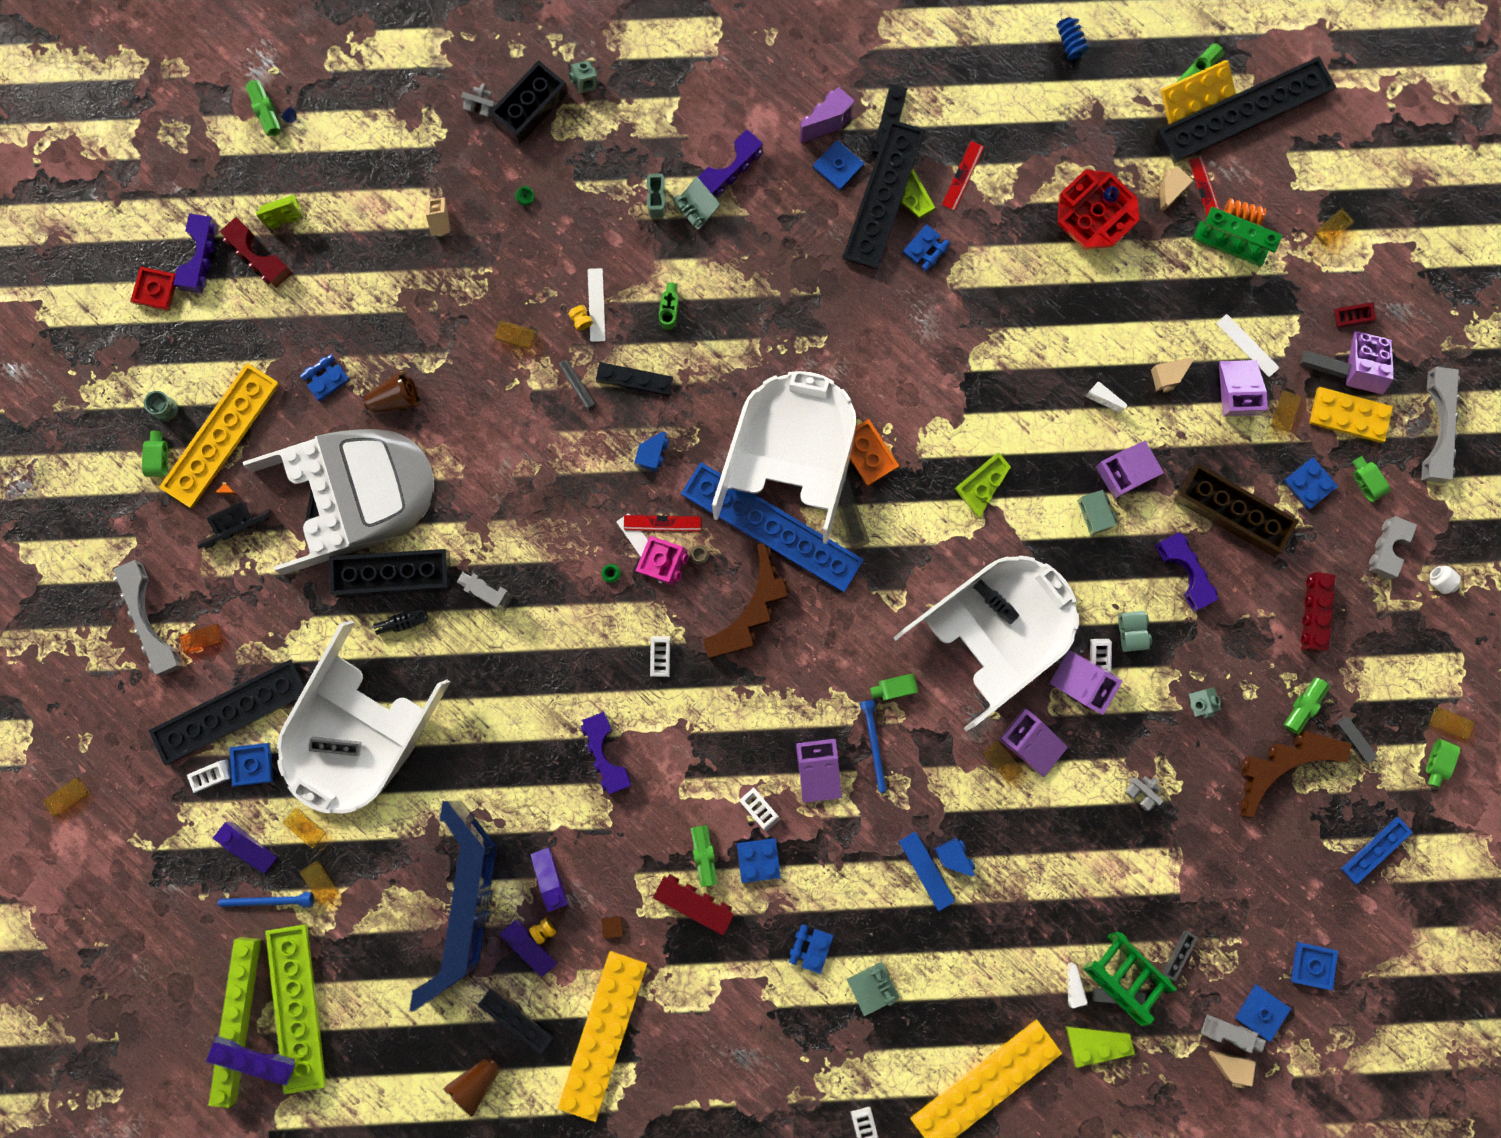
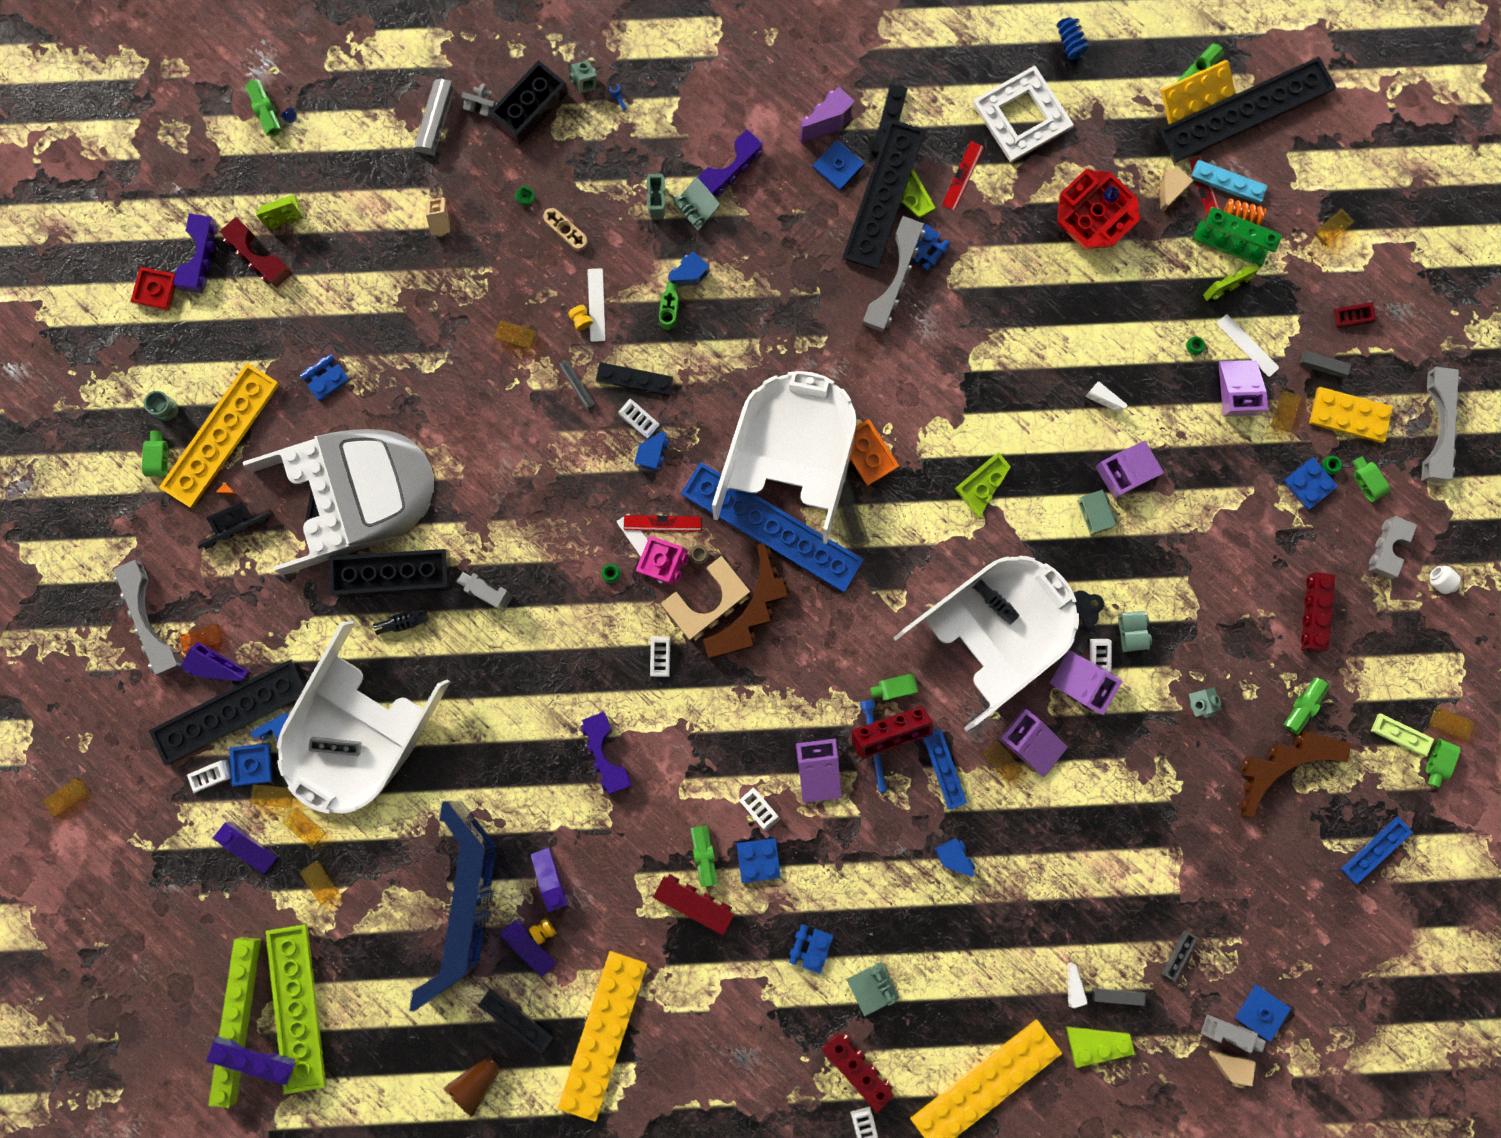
(209, 664): none -> dark purple slope
(271, 796): none -> clear yellow plate
(273, 726): none -> blue slope
(305, 900): blue piece -> none
(393, 394): reddish brown cone -> none
(434, 117): none -> light grey brick
(566, 237): none -> tan beam
(612, 927): reddish brown tile -> none
(617, 94): none -> blue hand
(628, 418): none -> white slope
(690, 272): none -> blue slope
(694, 623): none -> tan arch
(857, 1071): none -> dark red brick
(879, 310): none -> light grey arch
(892, 732): none -> dark red brick
(926, 871): blue tile -> none
(944, 770): none -> blue plate
(1016, 146): none -> white plate
(1083, 606): none -> black plate
(1112, 986): green fence -> none
(1150, 798): light grey hips -> none
(1170, 374): tan slope -> none
(1199, 342): none -> green plate
(1199, 591): dark purple arch -> none
(1228, 182): none -> medium azure plate
(1230, 282): none -> lime wing
(1236, 510): dark brown brick -> none
(1314, 966): blue plate -> none
(1336, 463): none -> green plate
(1357, 741): dark grey piece -> none
(1370, 363): medium lavender slope -> none
(1402, 735): none -> yellowish green tile

